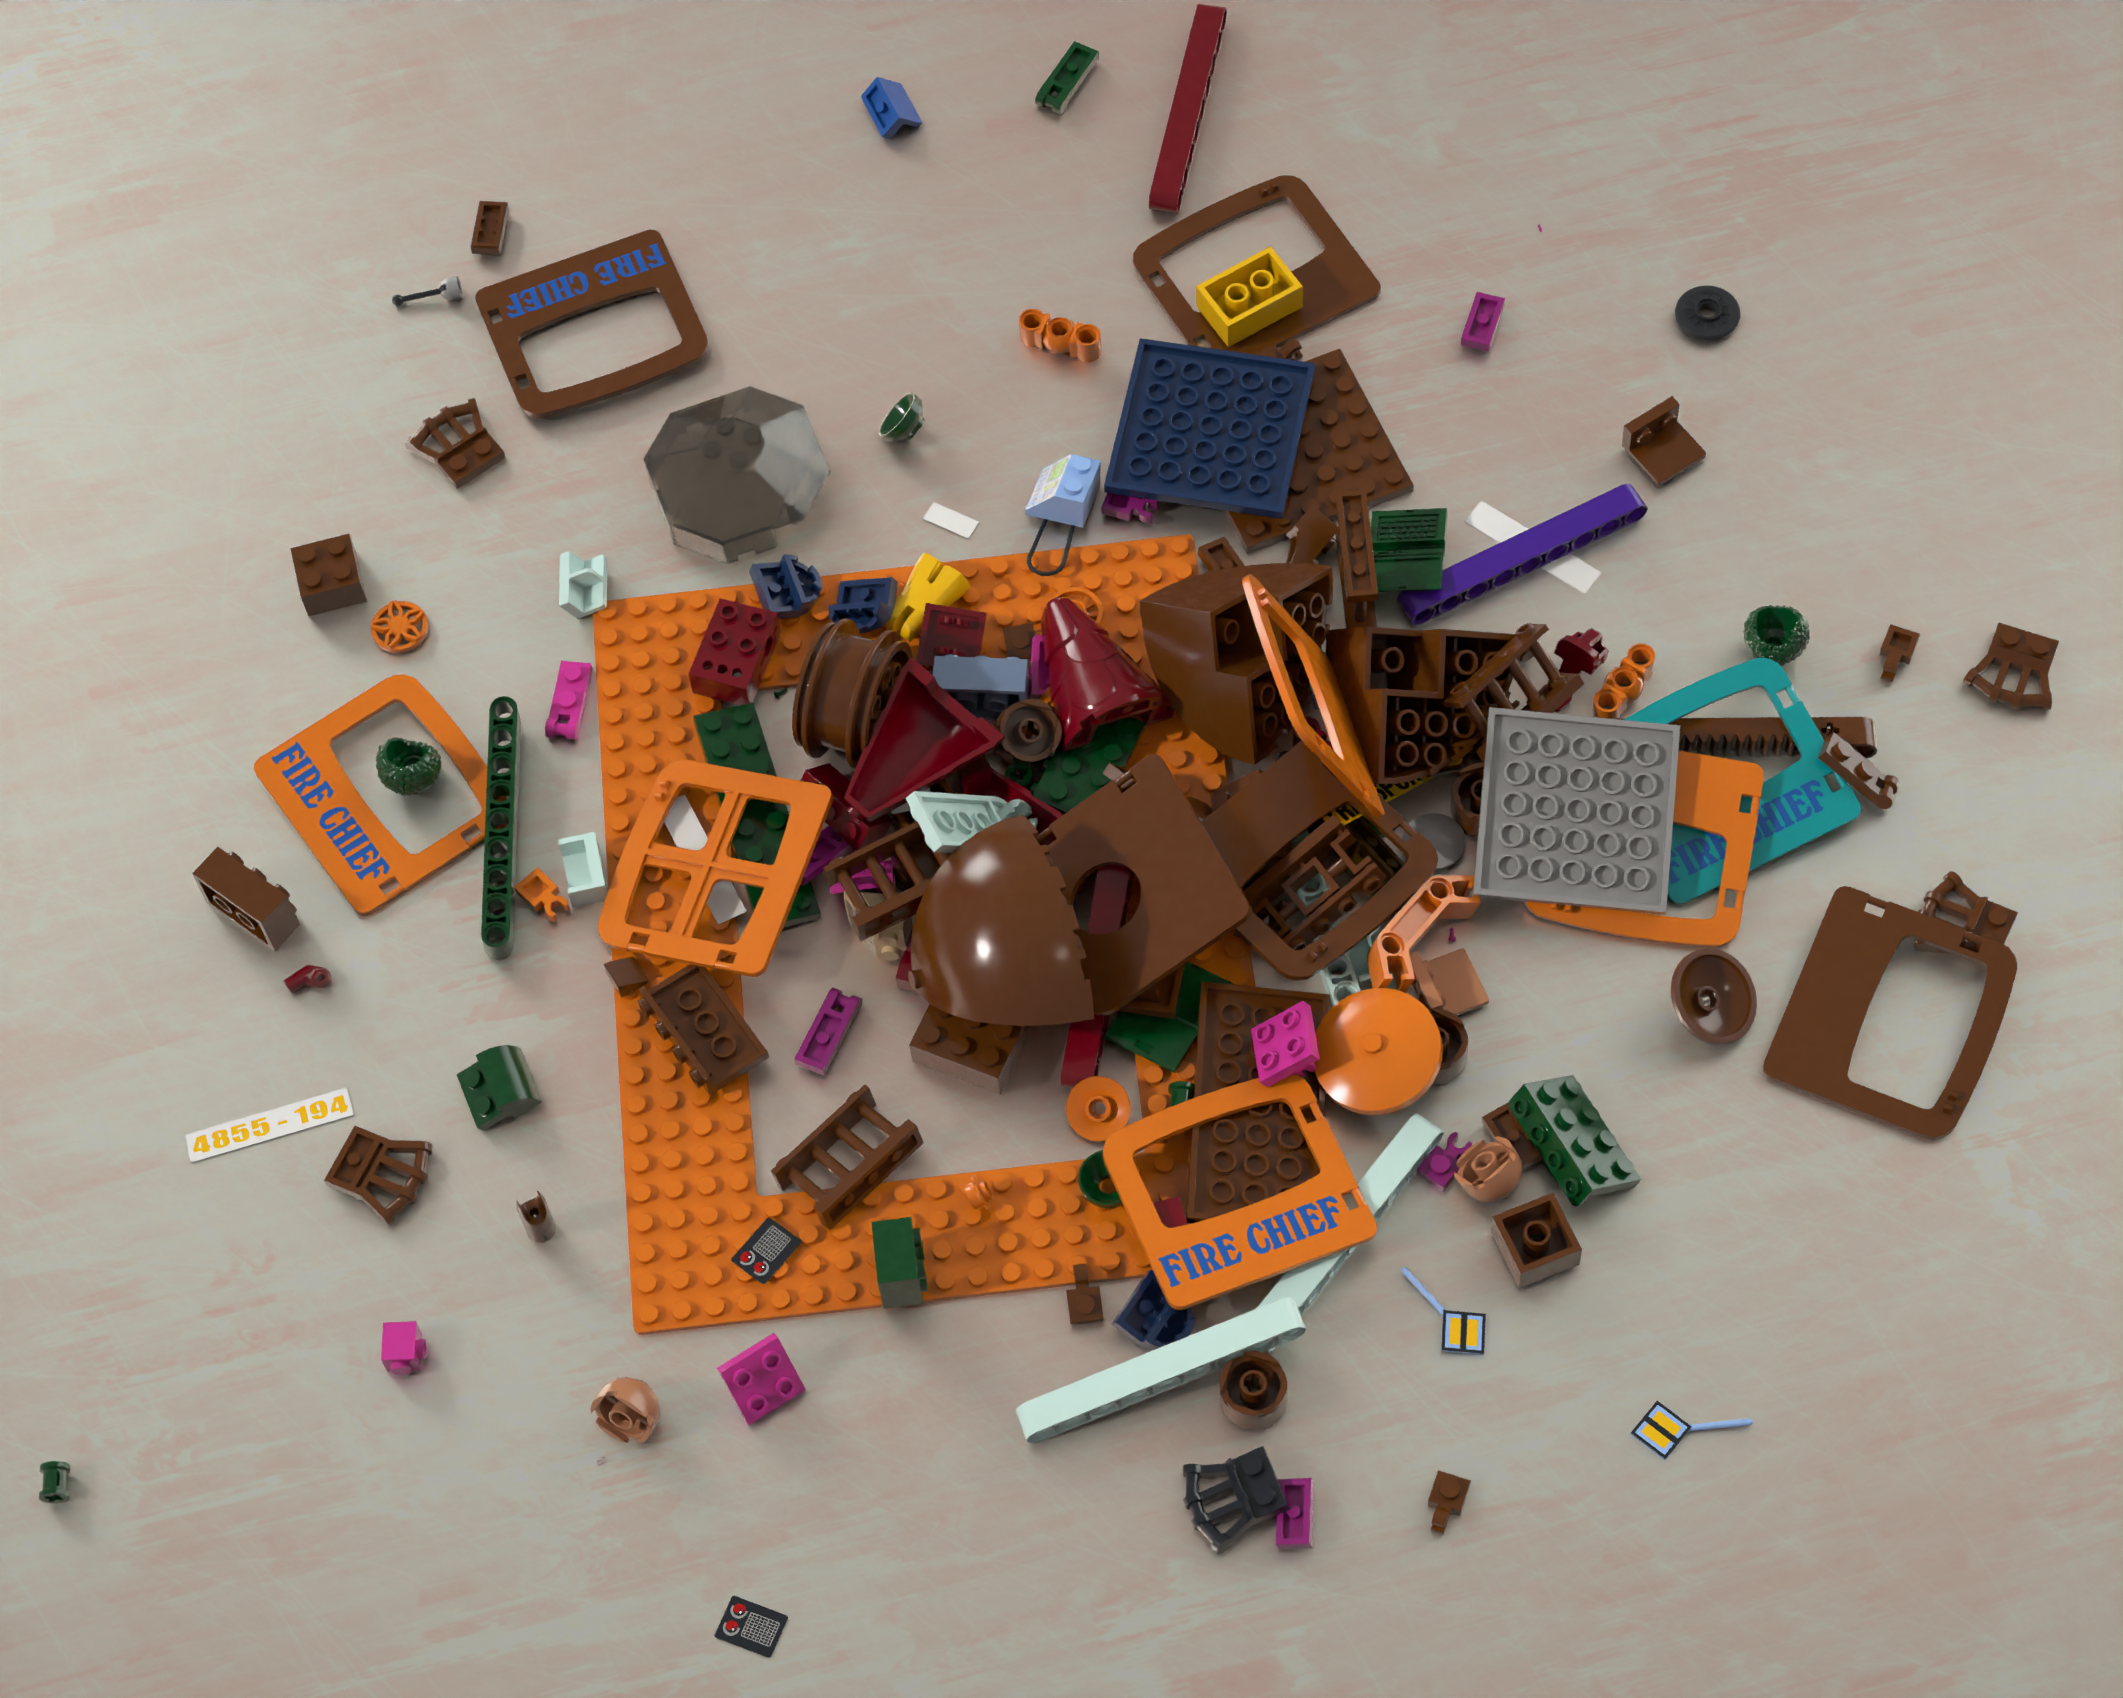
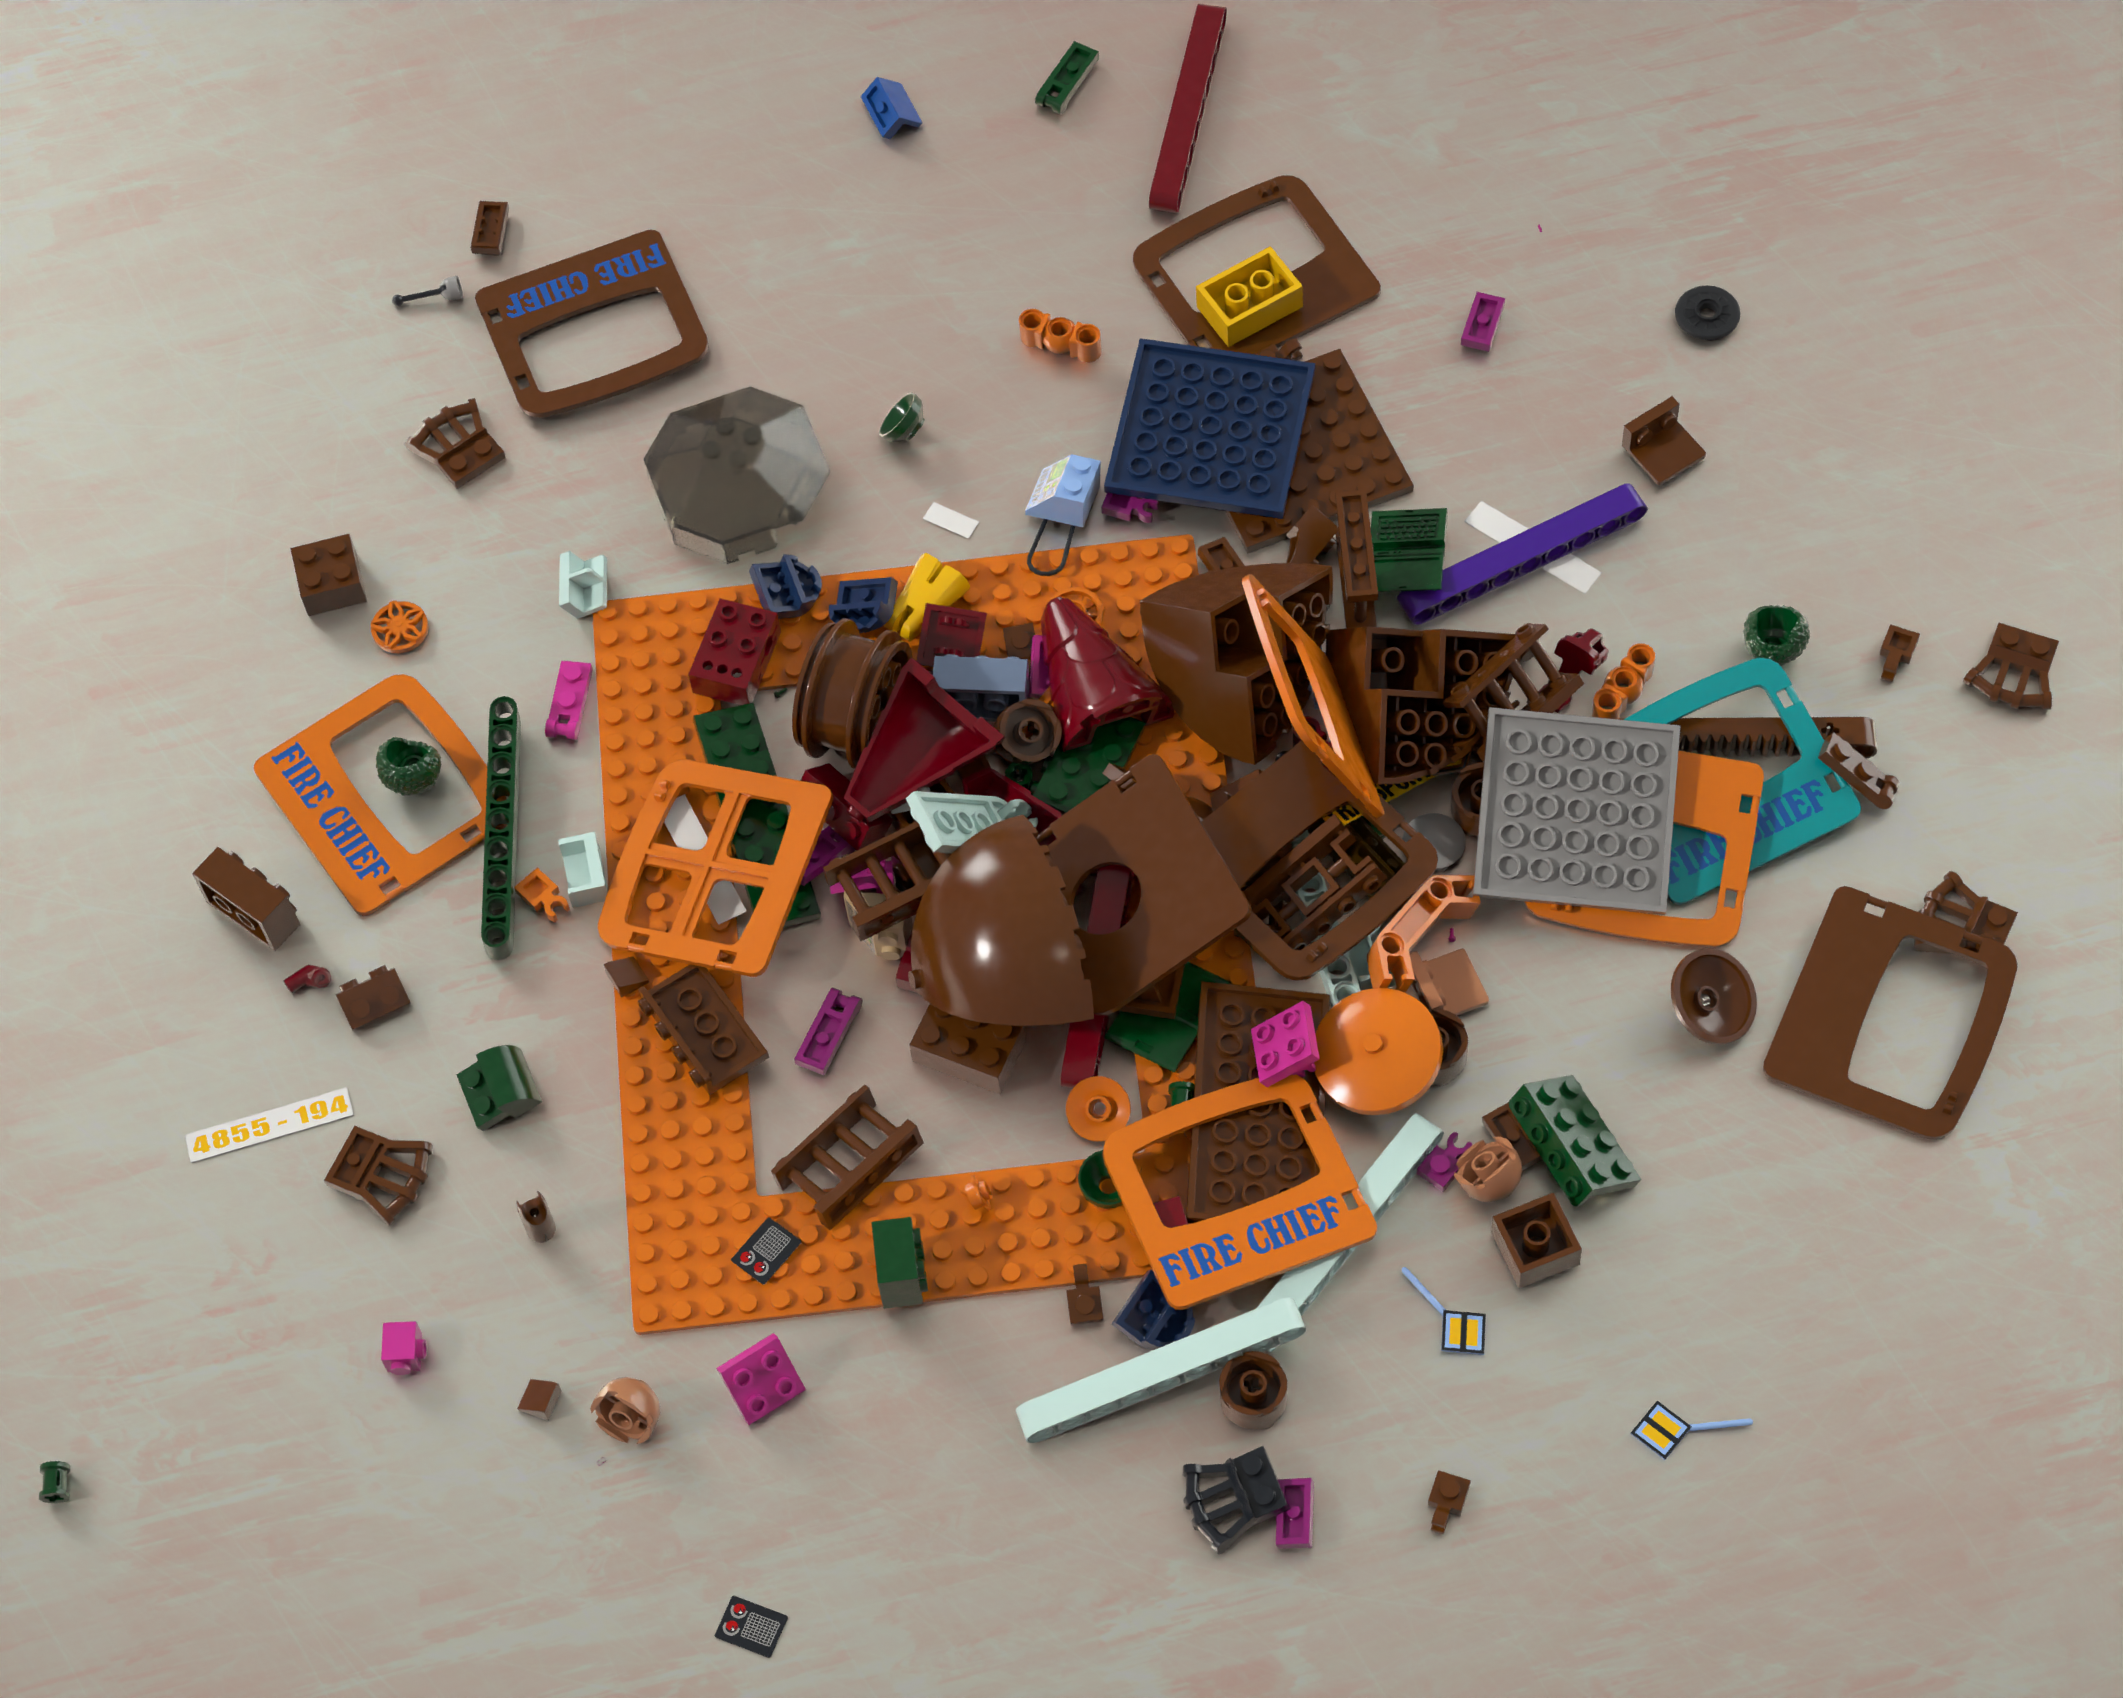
(372, 997): none -> reddish brown bracket
(540, 1398): none -> reddish brown slope

